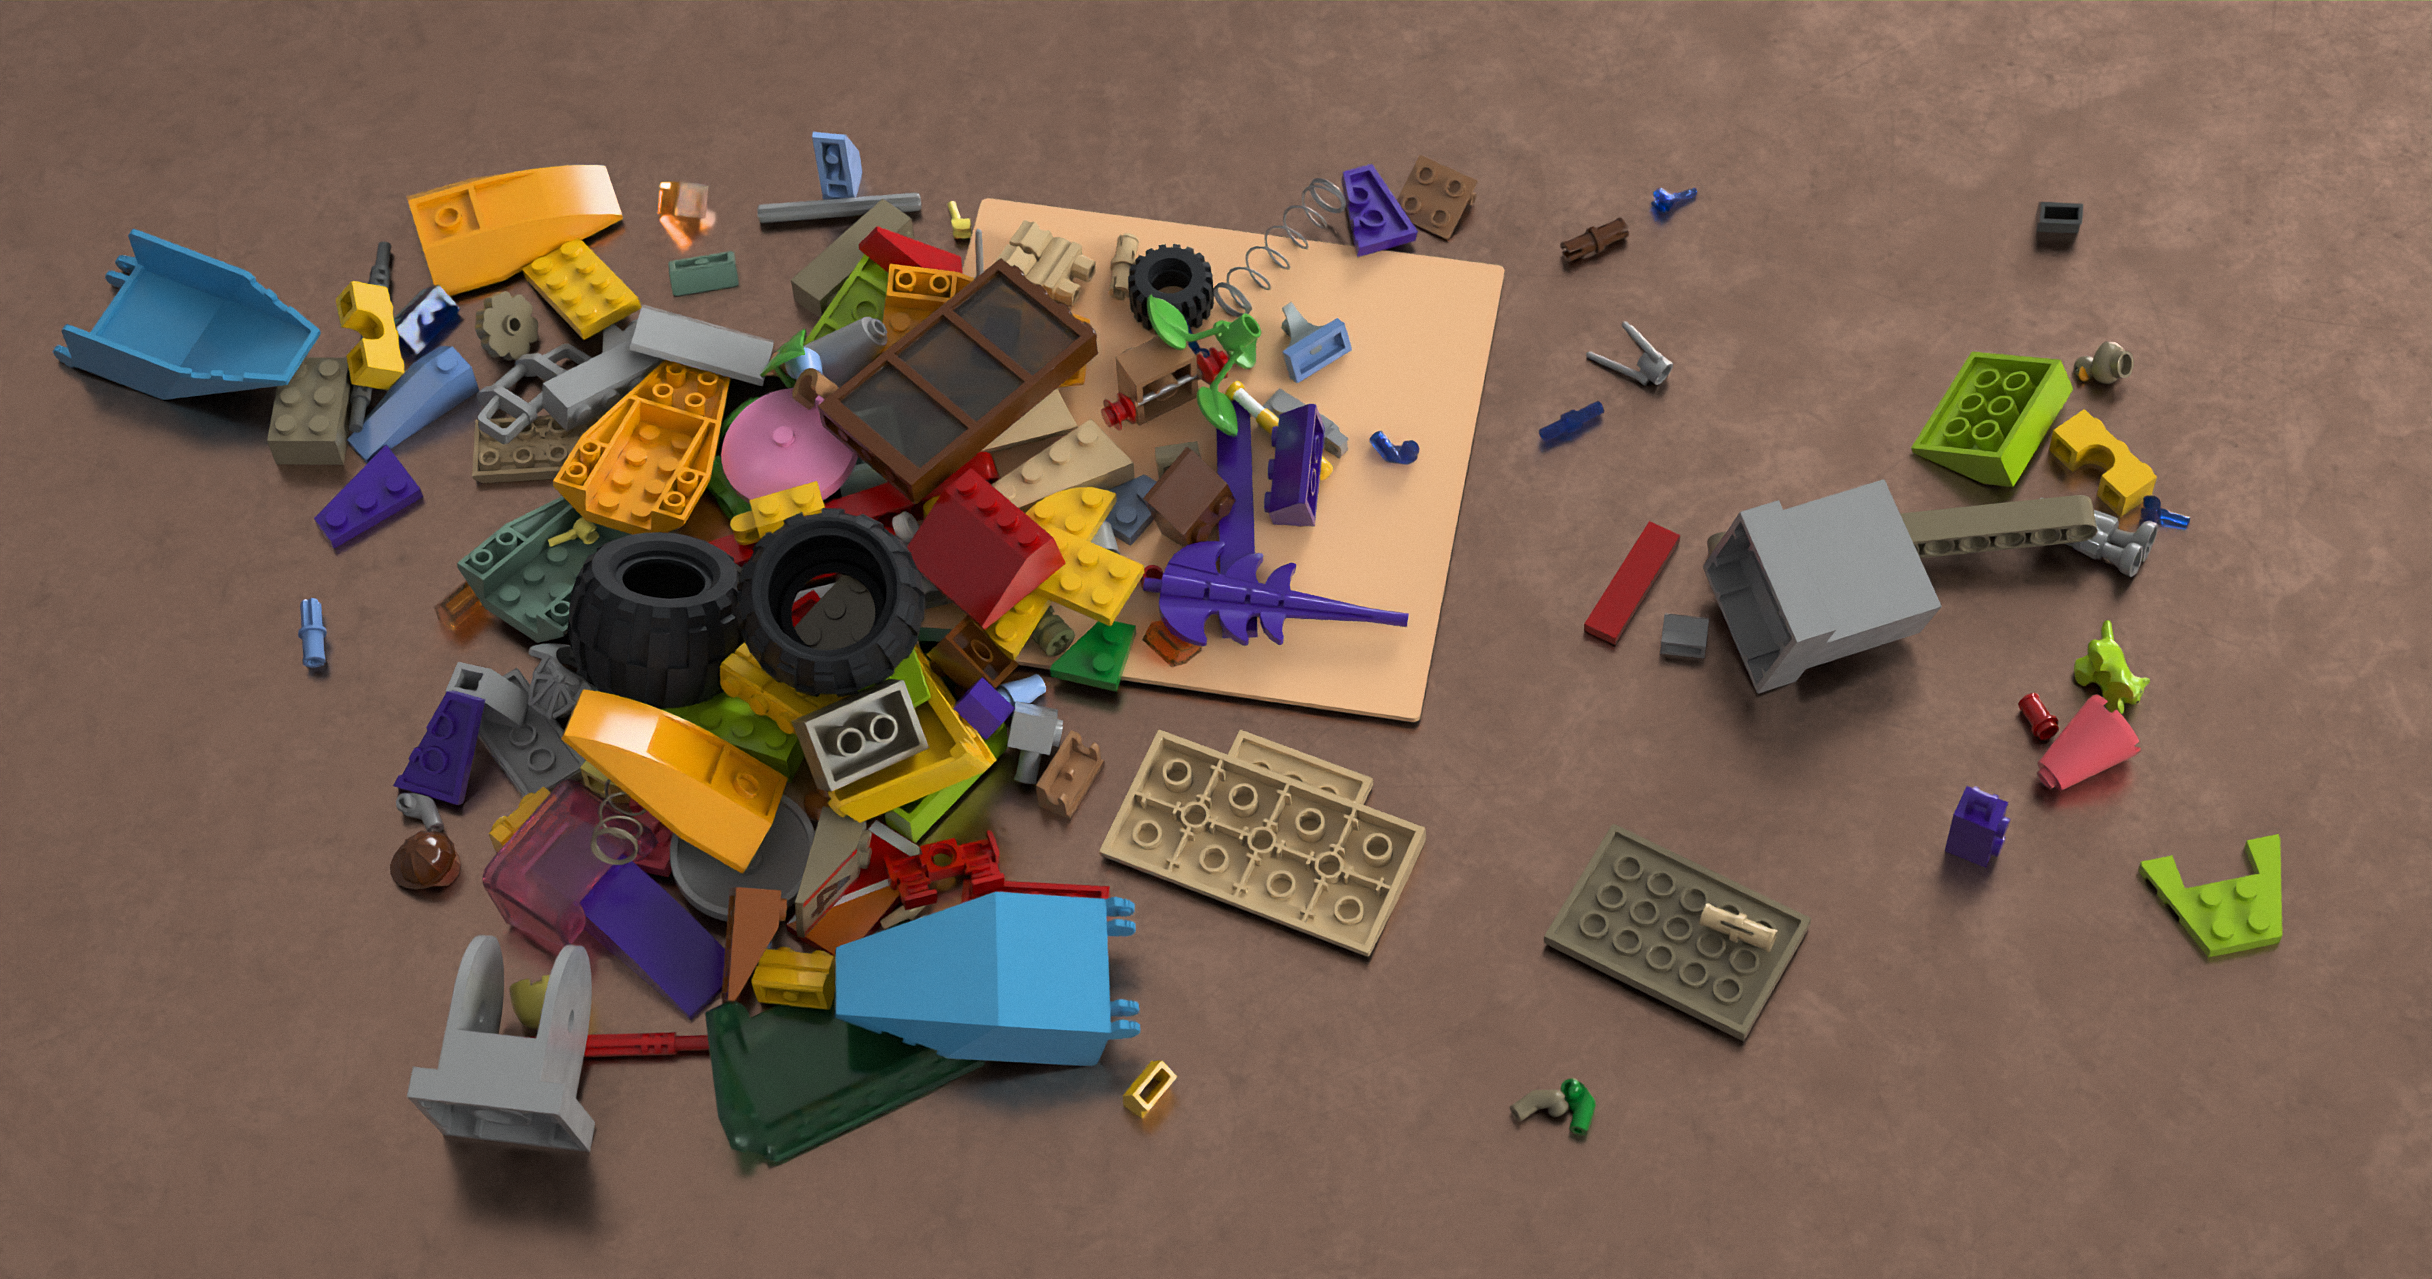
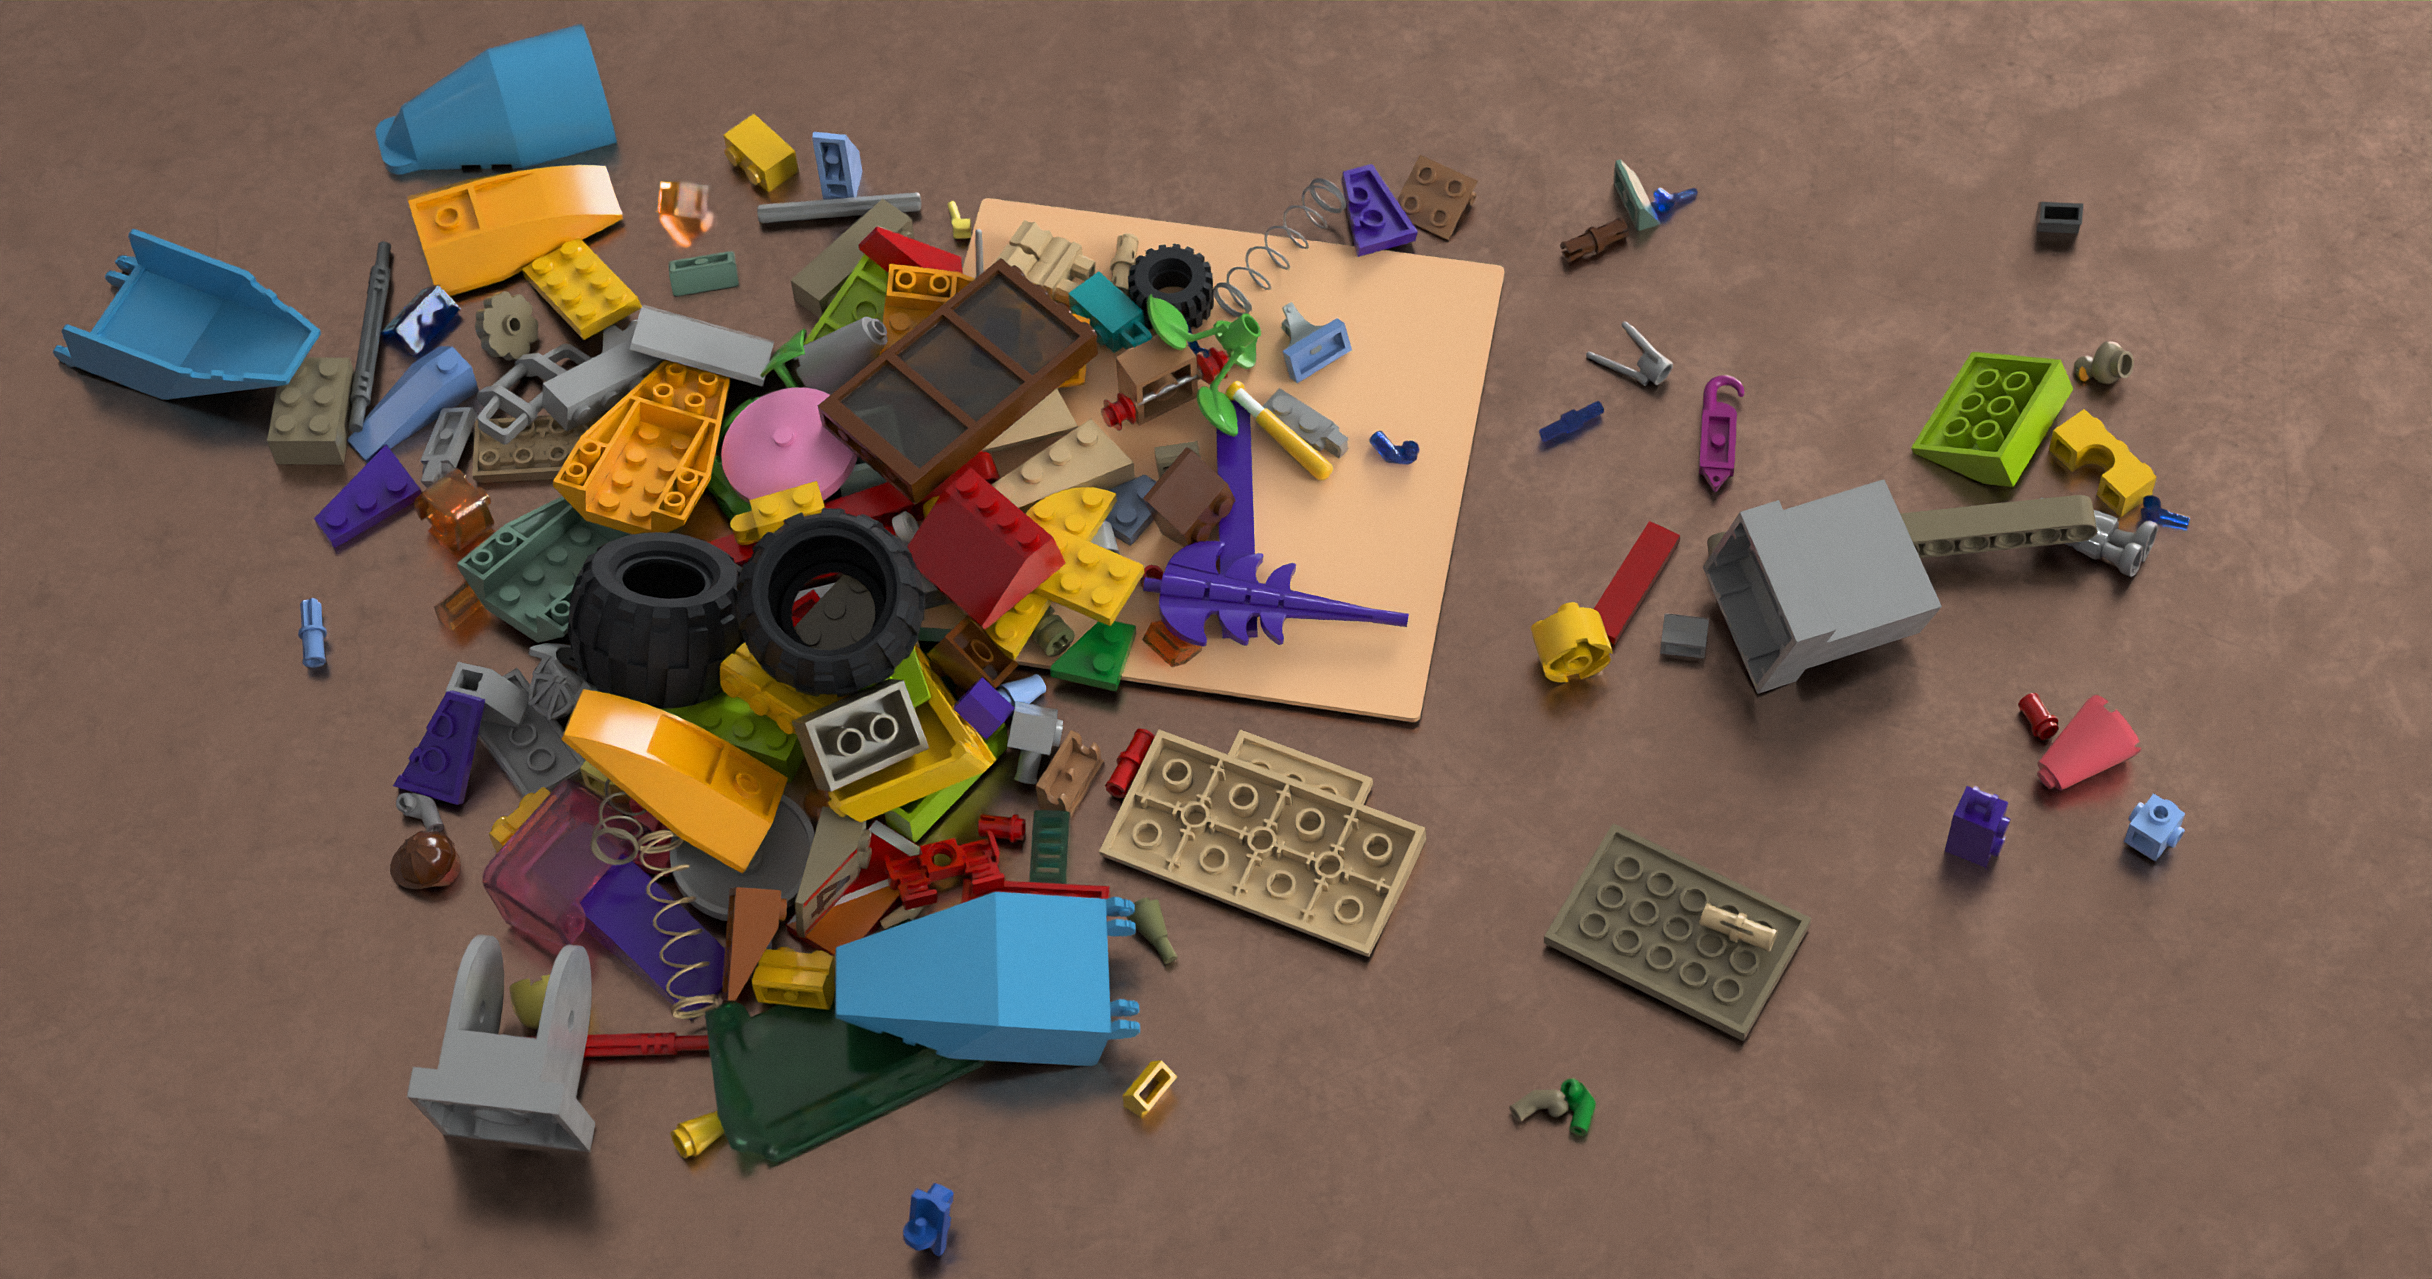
(377, 356): yellow arch -> none
(446, 443): none -> light grey hinge
(455, 511): none -> clear orange brick
(504, 107): none -> dark azure windscreen
(583, 529): light yellow hand -> none
(685, 1001): none -> tan piece
(696, 1134): none -> yellow cone
(760, 153): none -> yellow brick
(808, 376): medium nougat piece -> none
(929, 1219): none -> blue hips
(1003, 827): none -> red pin
(1050, 826): none -> clear green slope
(1111, 313): none -> teal brick
(1129, 763): none -> red pin
(1151, 925): none -> olive cone
(1295, 467): dark purple slope -> none
(1572, 643): none -> yellow brick
(1634, 197): none -> sand green slope
(1718, 433): none -> magenta plate
(2109, 670): lime animal -> none
(2155, 826): none -> light blue brick
(2231, 912): lime wing -> none

